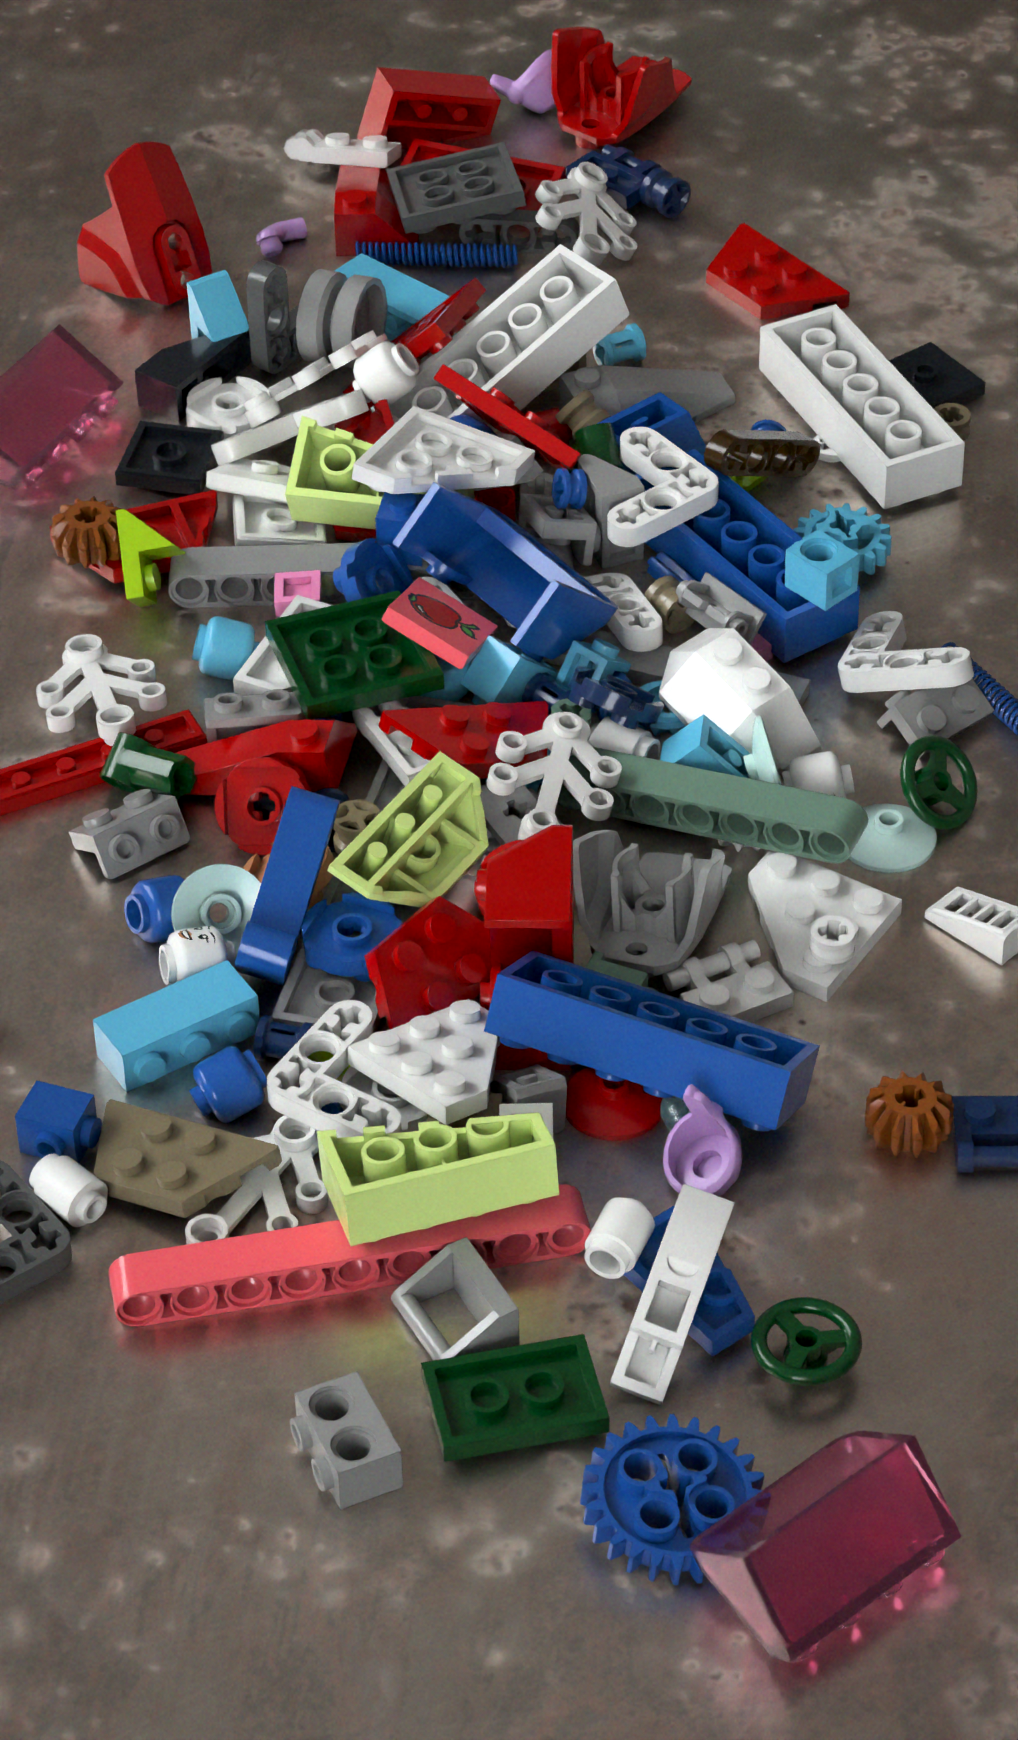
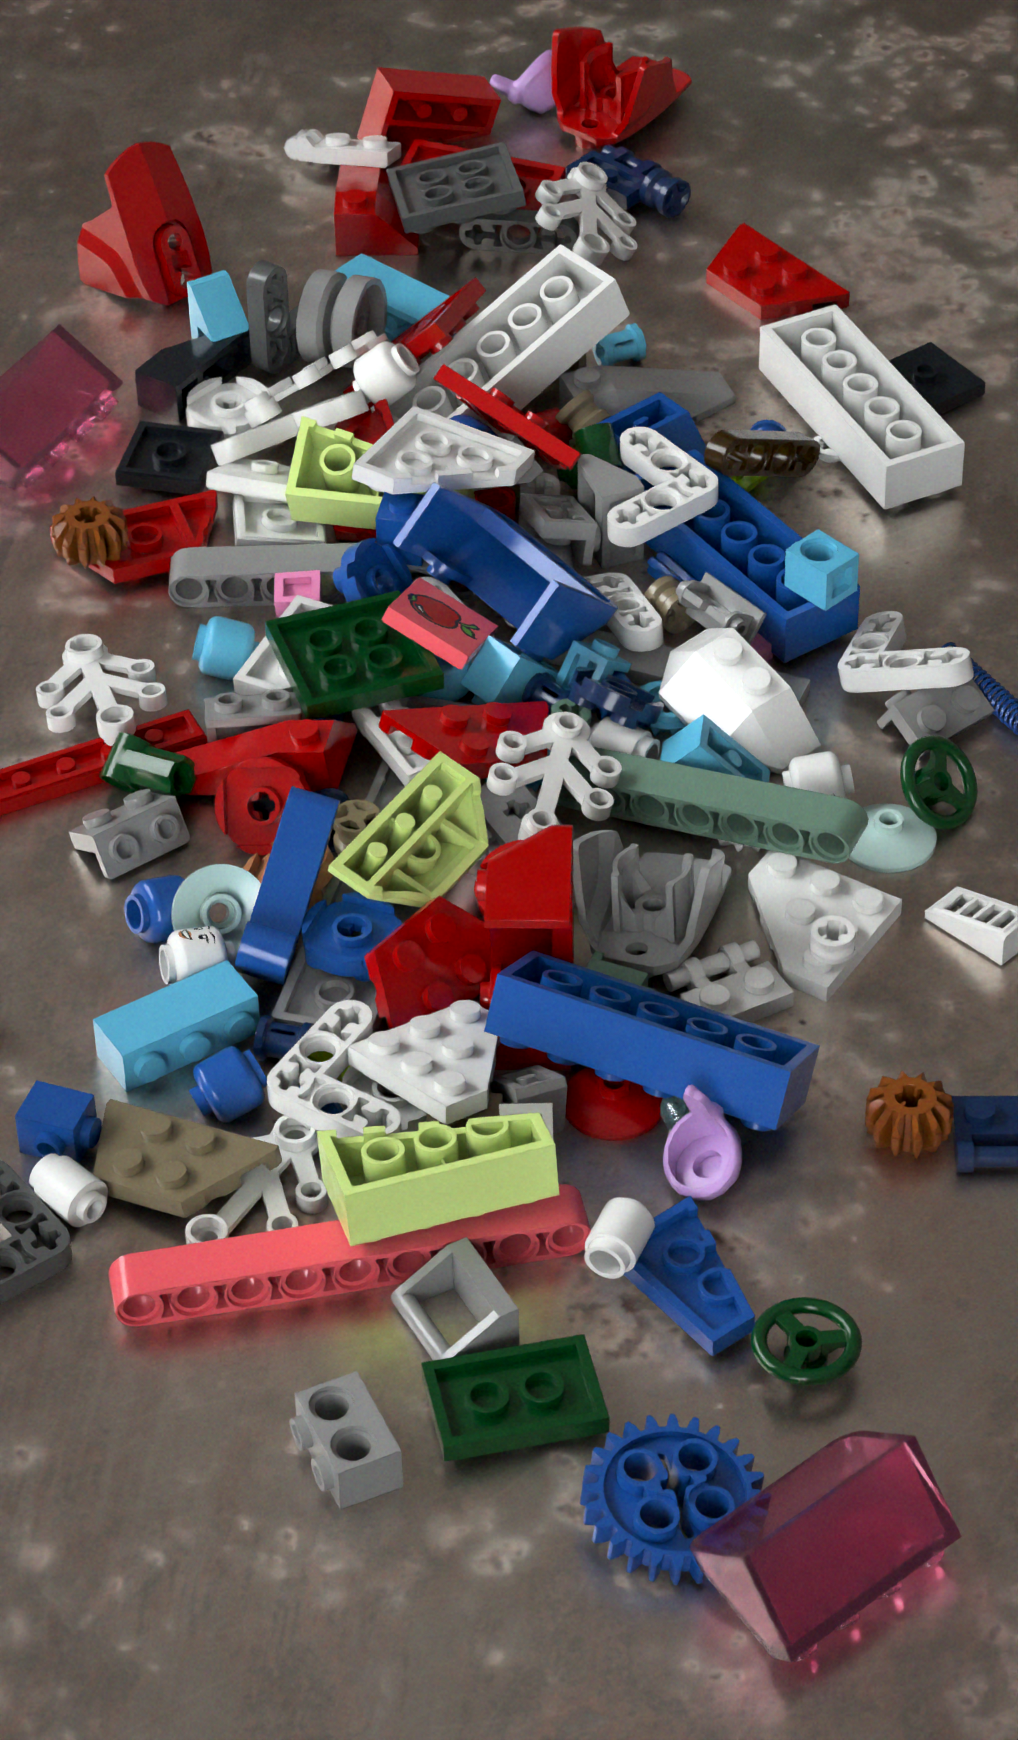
(138, 548): lime slope -> none
(273, 236): lavender arm -> none
(439, 258): blue piece -> none
(569, 488): blue bush -> none
(671, 1294): white slope -> none
(761, 762): light aqua dish -> none
(854, 530): medium azure gear -> none
(956, 417): dark tan bush -> none

